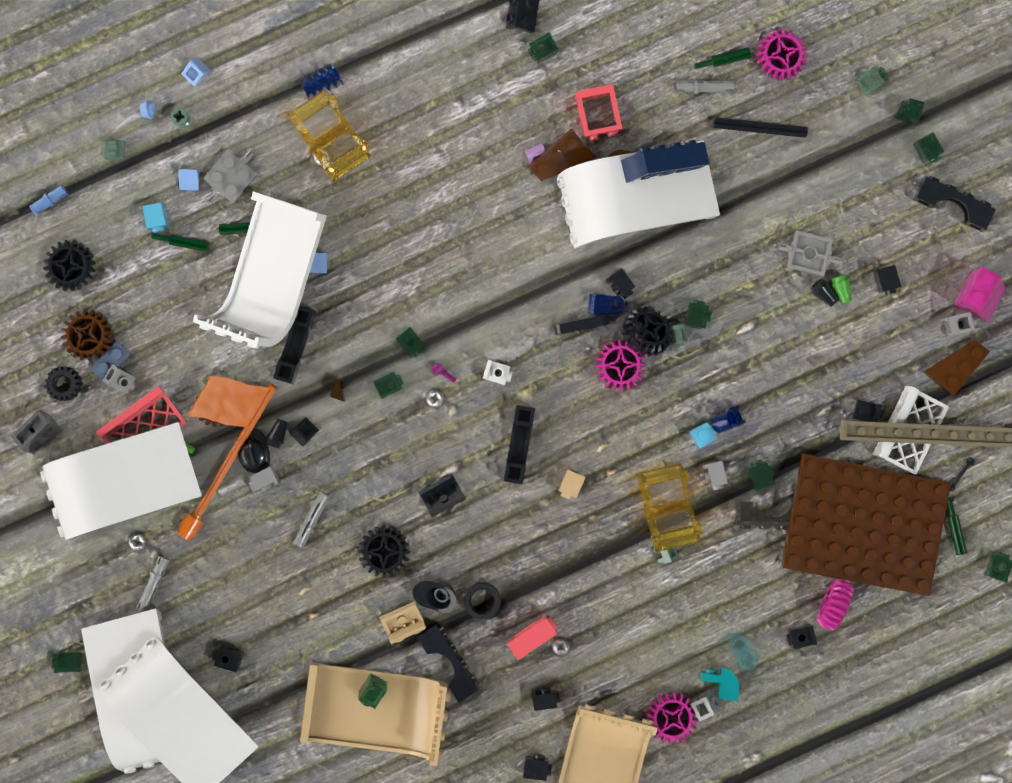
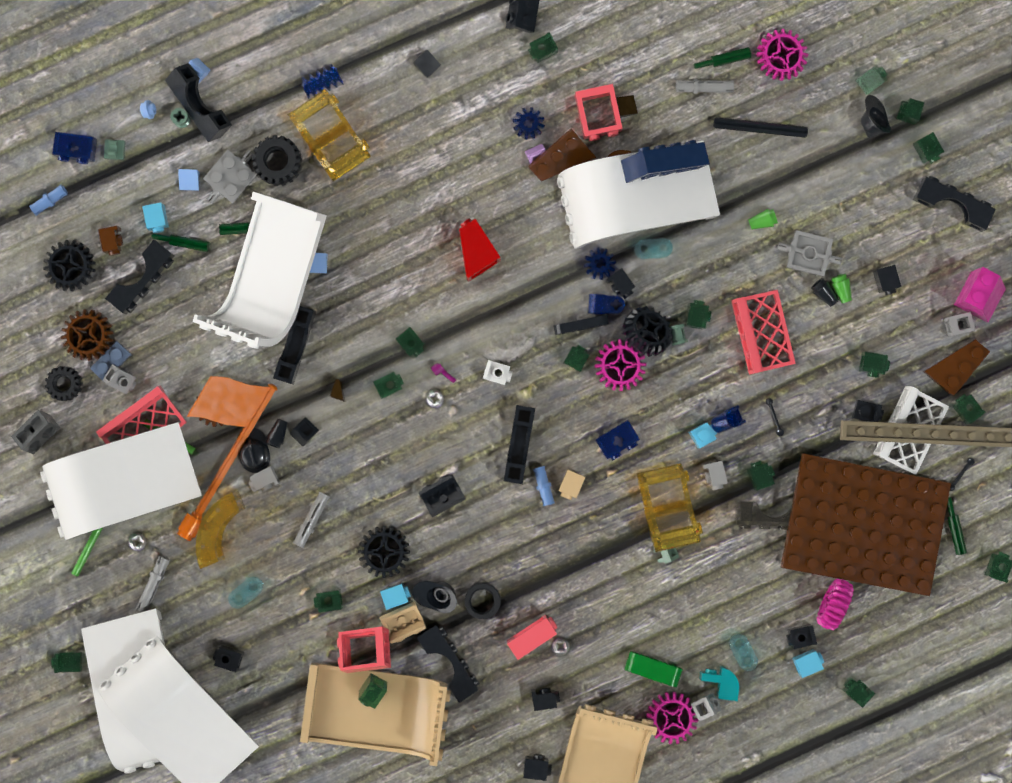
(64, 142): none -> clear blue brick
(86, 551): none -> bright green bar
(111, 240): none -> reddish brown brick
(156, 260): none -> black arch
(184, 84): none -> black arch
(211, 529): none -> clear yellow window
(246, 592): none -> clear light blue plate
(277, 144): none -> black tyre
(336, 604): none -> clear green brick
(382, 649): none -> coral window
(395, 596): none -> medium azure brick
(426, 63): none -> black slope
(477, 249): none -> red slope
(522, 121): none -> clear blue gear
(543, 486): none -> medium blue pin
(576, 358): none -> clear green brick
(596, 257): none -> clear blue gear
(606, 441): none -> clear blue brick
(626, 106): none -> dark brown slope
(653, 248): none -> clear light blue plate
(653, 669): none -> green beam
(747, 335): none -> coral fence
(763, 220): none -> bright green cone
(780, 432): none -> black hinge
(808, 663): none -> medium azure brick
(857, 691): none -> clear green brick
(874, 364): none -> clear green brick
(875, 117): none -> black piece
(968, 416): none -> clear green brick

